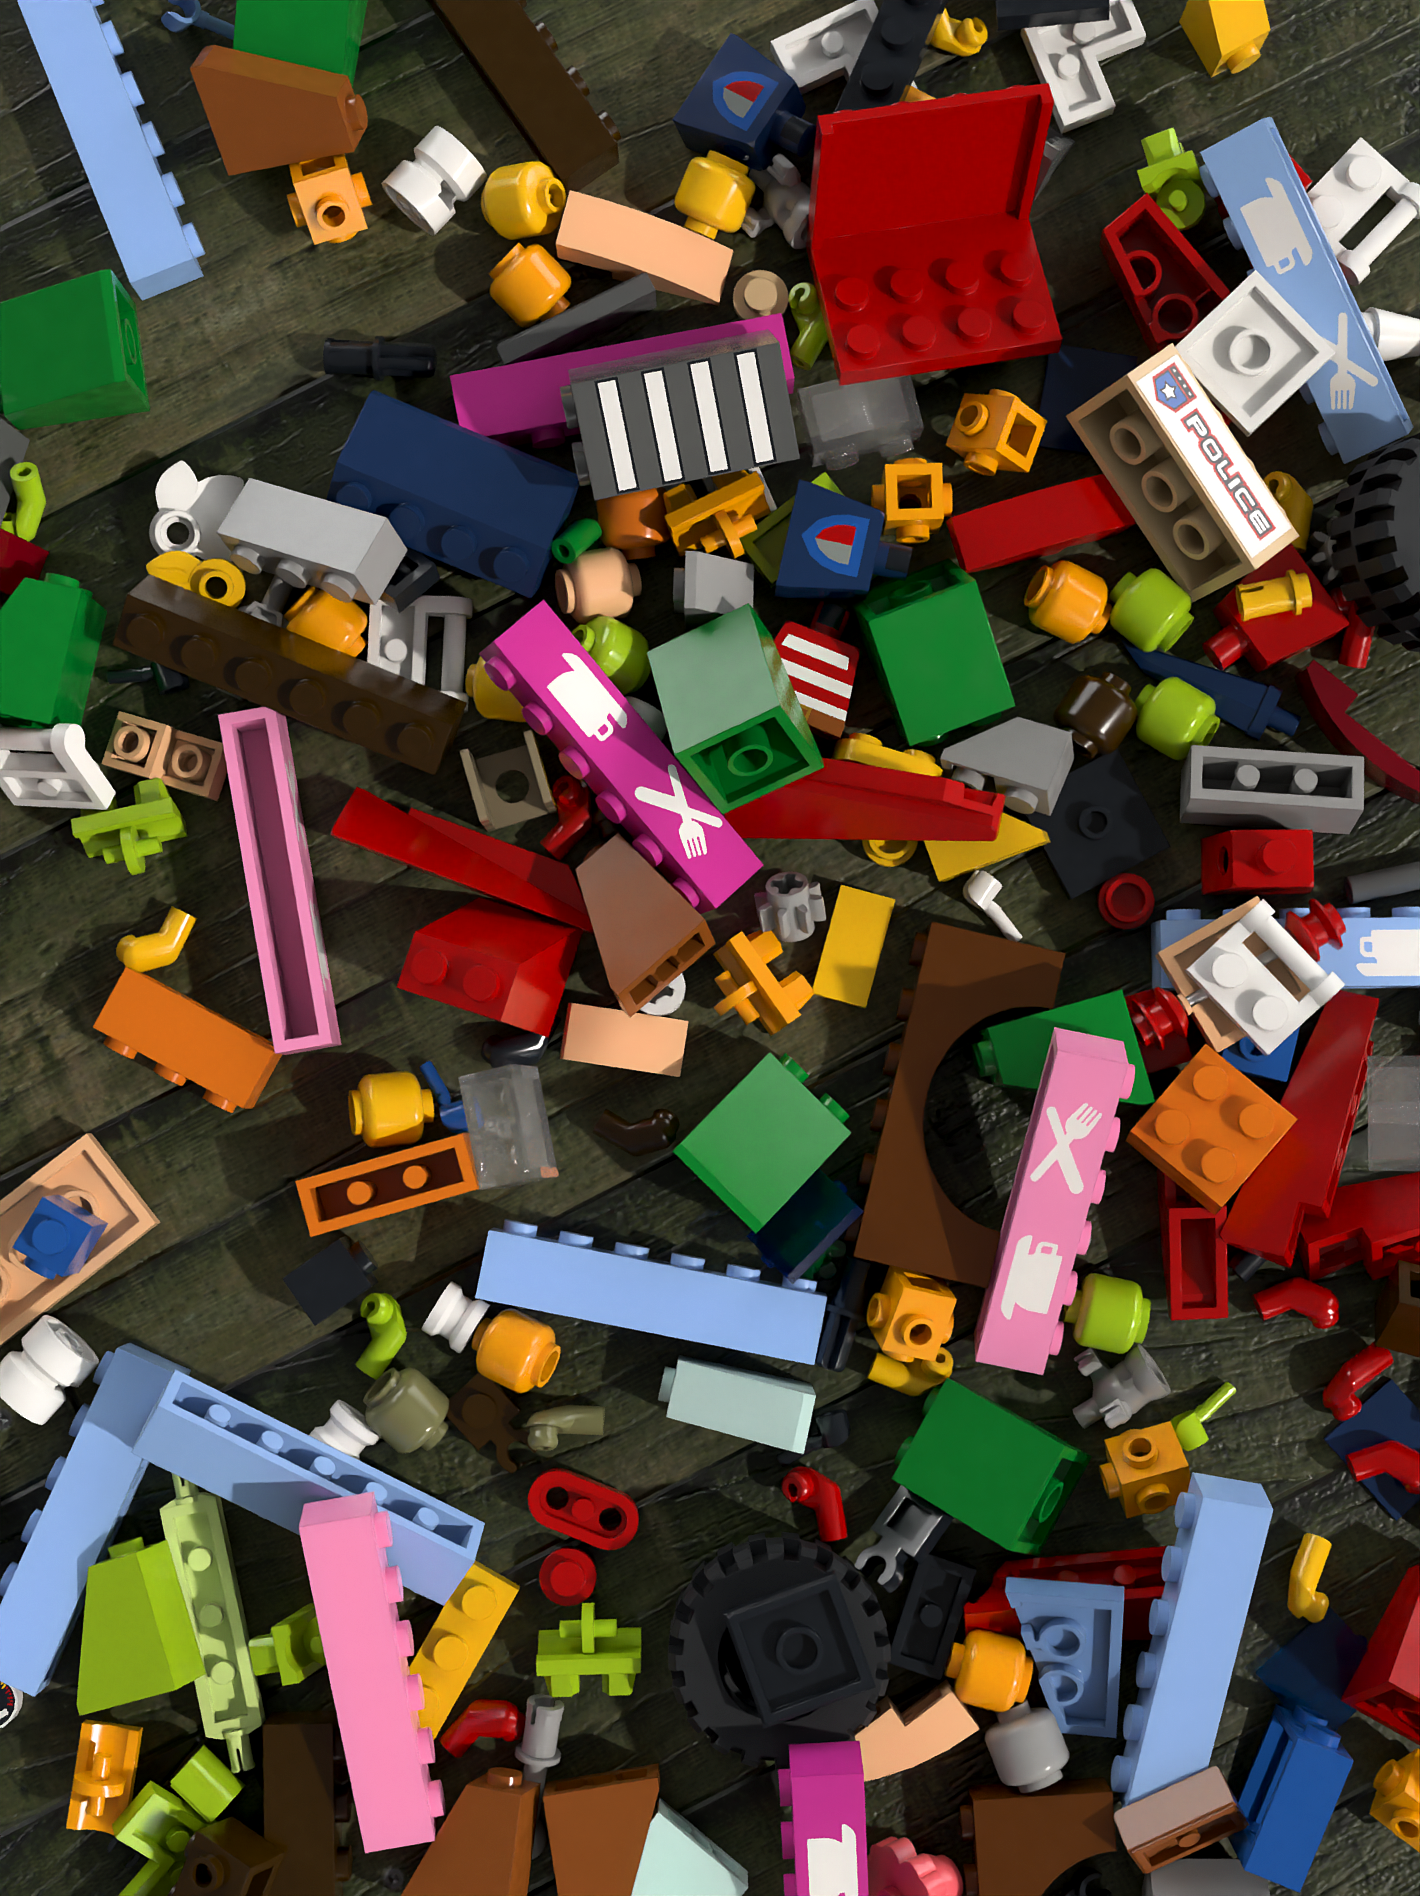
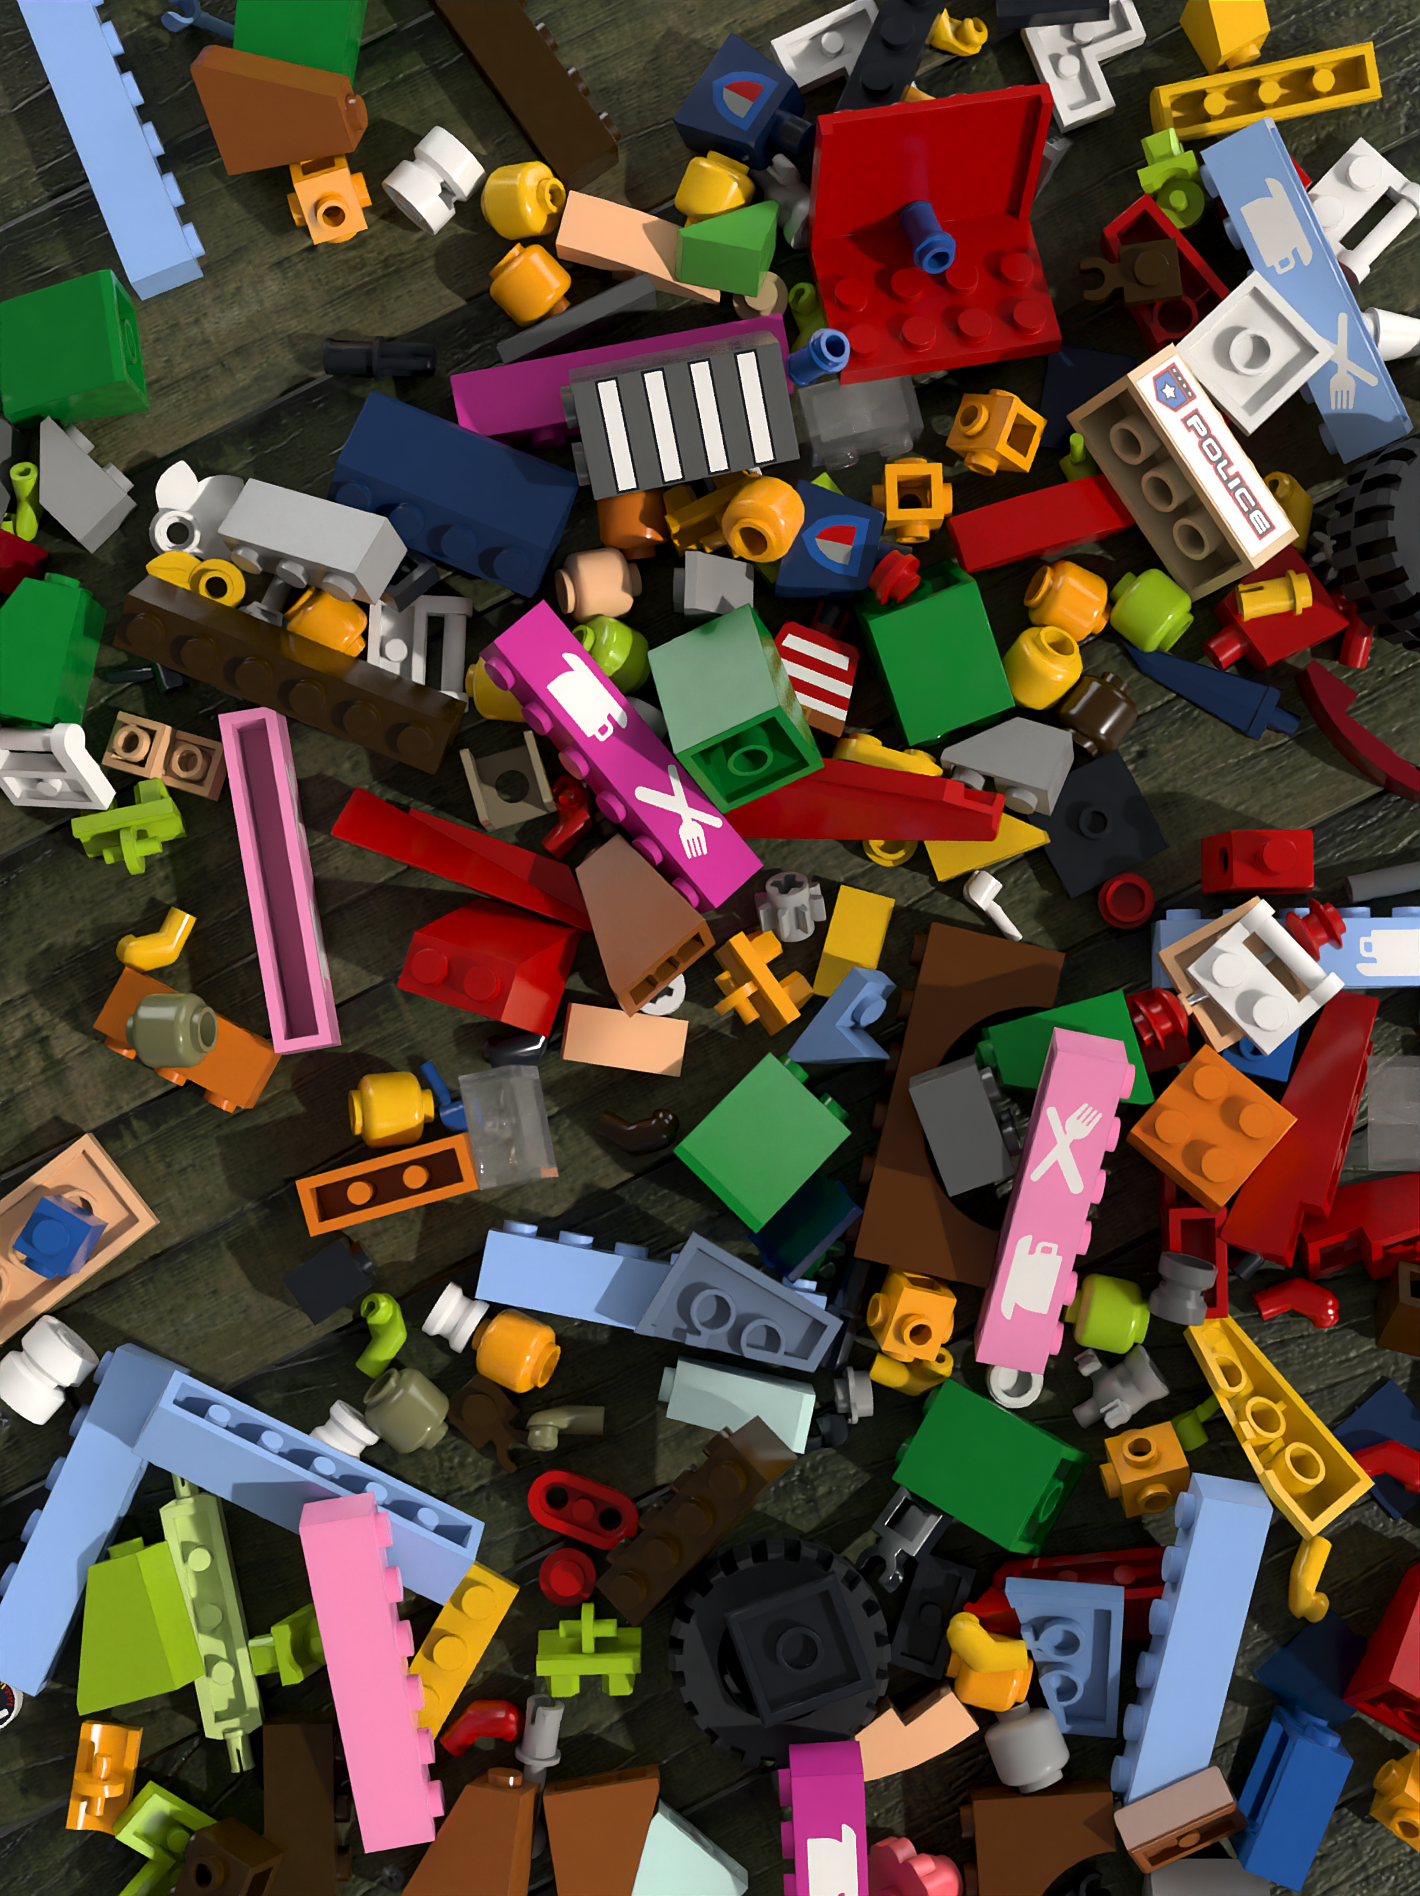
(76, 490): none -> light grey slope
(172, 1030): none -> olive head
(206, 1784): lime brick -> none
(575, 539): green arm -> none
(696, 1520): none -> dark brown brick
(729, 250): none -> bright green slope
(737, 1309): none -> sand blue wing
(763, 519): none -> light orange head
(820, 1495): red arm -> none
(825, 353): none -> blue pin
(838, 1028): none -> medium blue slope
(853, 1394): none -> light grey plate
(895, 578): none -> red plate
(931, 246): none -> blue pin
(965, 1125): none -> dark grey brick
(981, 1650): none -> yellow arm
(1012, 1386): none -> white tile
(1042, 667): none -> yellow head
(1079, 462): none -> lime hand
(1144, 274): none -> dark brown plate
(1175, 717): lime head -> none
(1181, 1293): none -> dark grey wheel
(1271, 789): light grey brick -> none
(1272, 90): none -> yellow brick
(1284, 1440): none -> yellow wedge
(1351, 1377): red arm -> none

